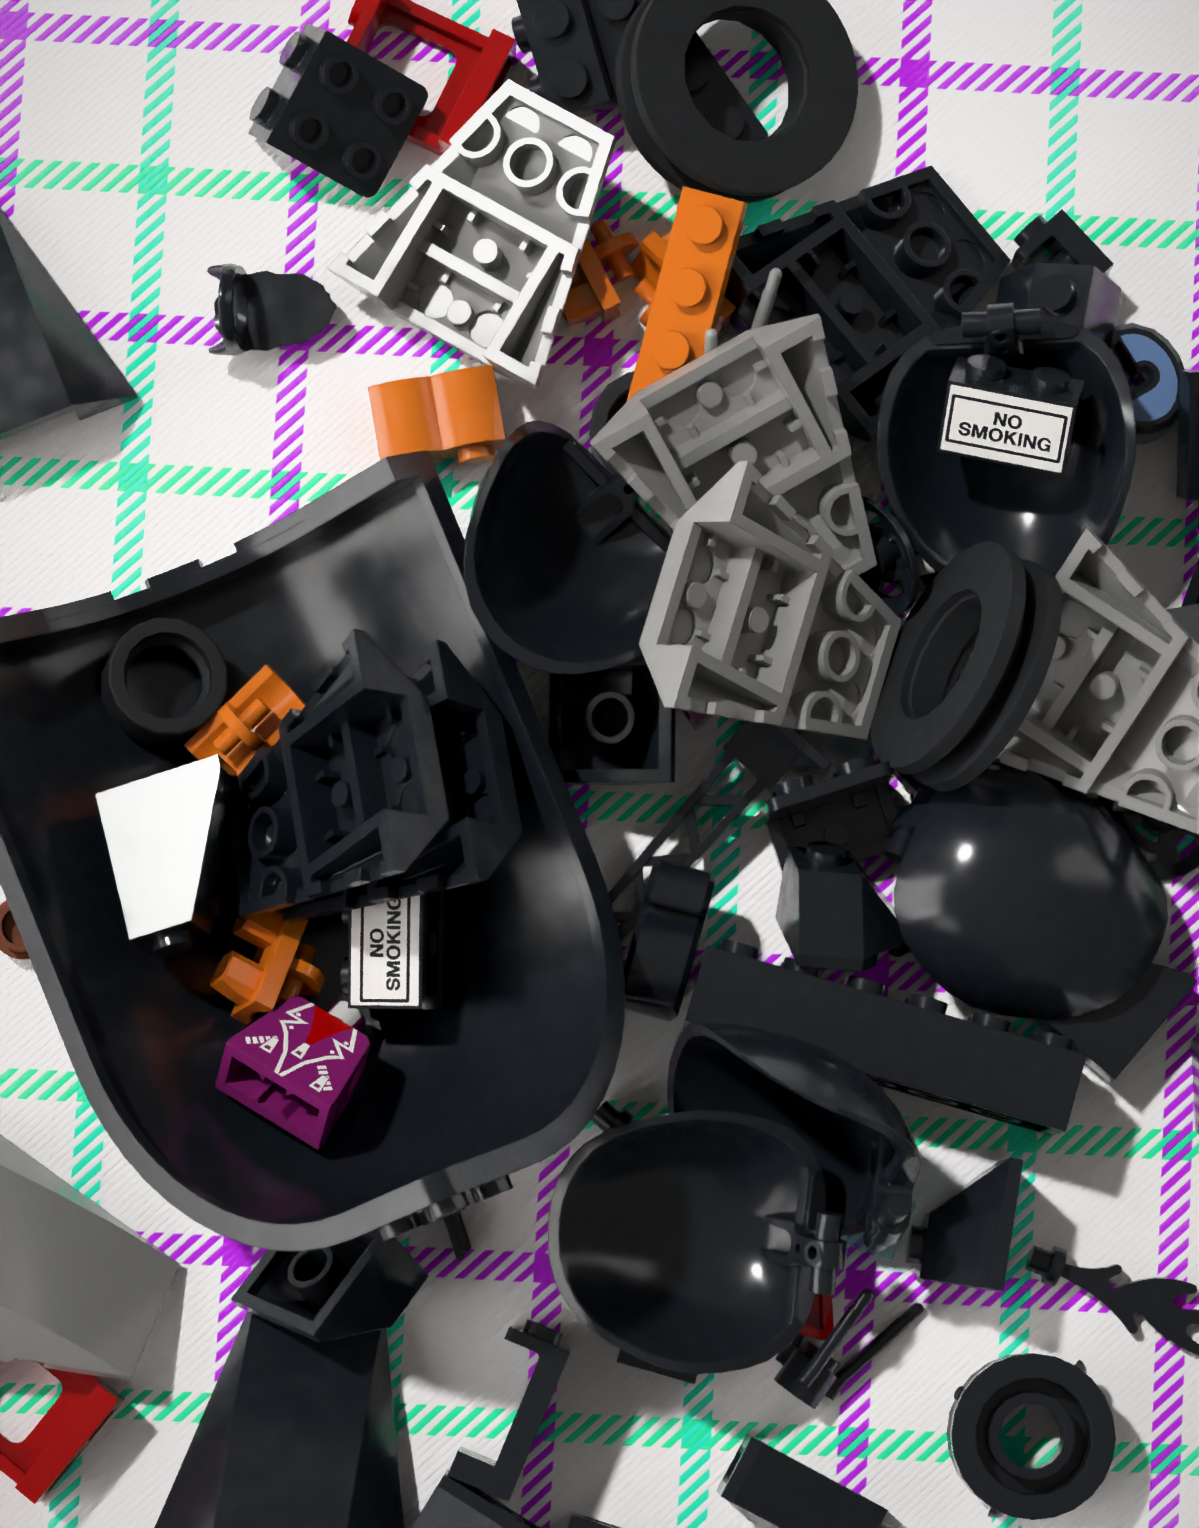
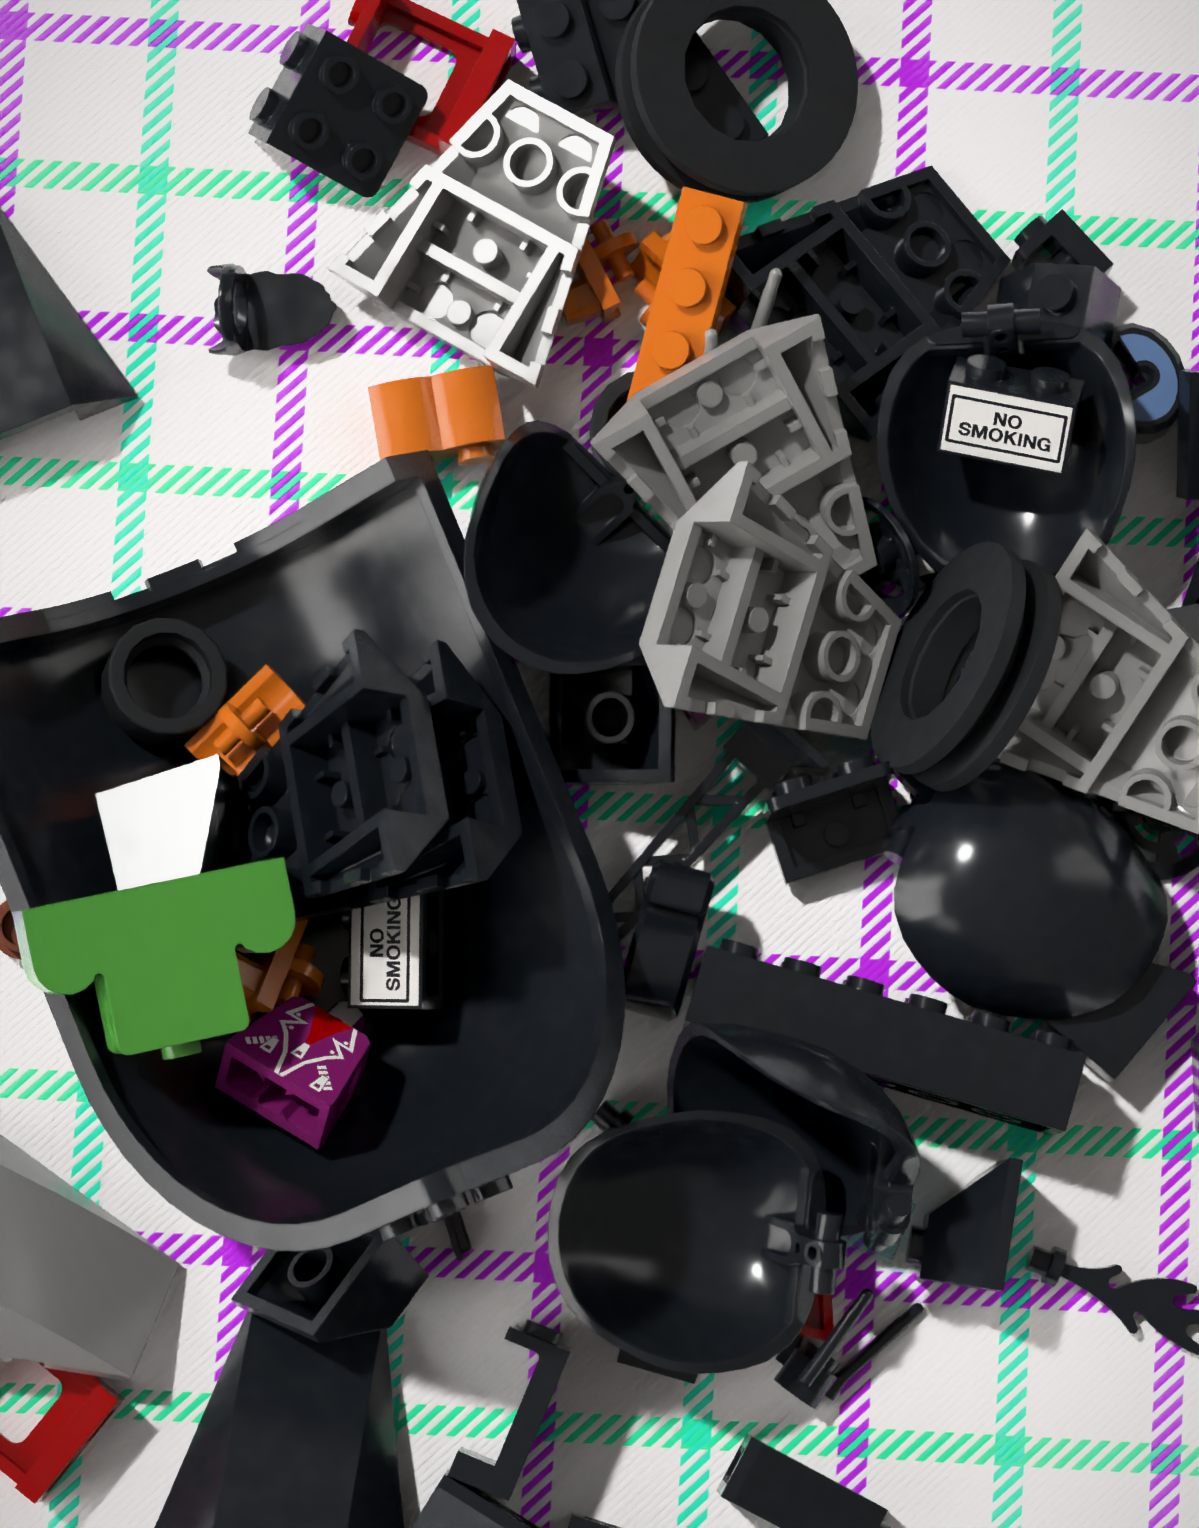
(161, 952): none -> bright green brick
(834, 911): black slope -> none
(1084, 1430): black piece -> none

